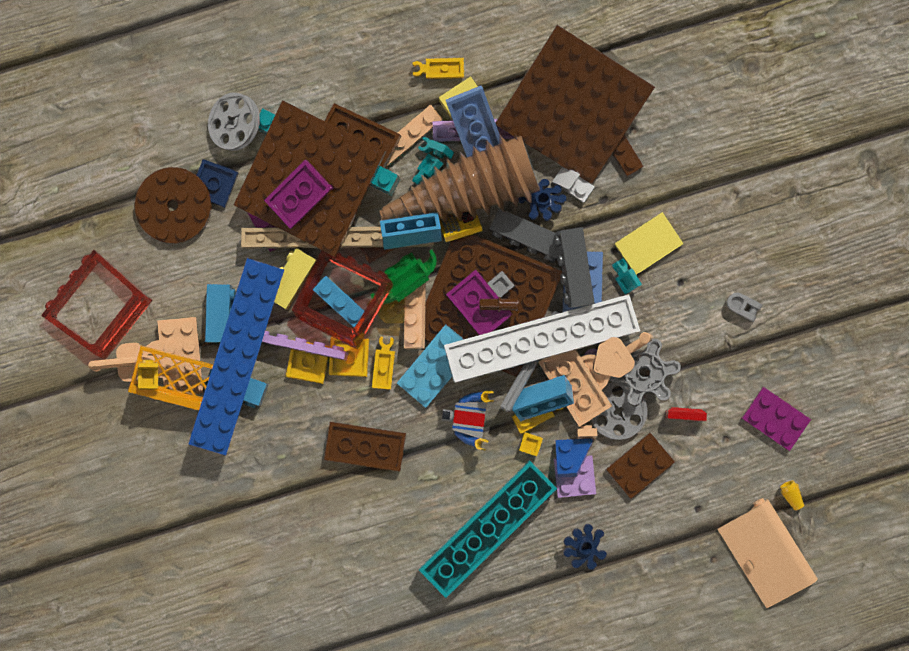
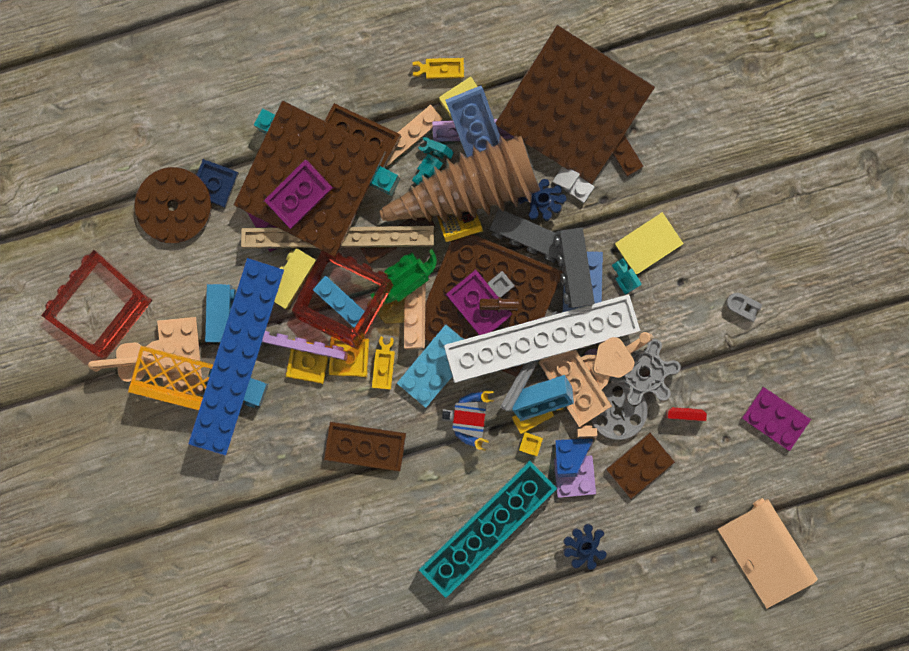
(147, 375): yellow bracket -> none
(240, 123): light grey wedge -> none
(411, 230): dark azure brick -> none
(792, 494): yellow cone -> none

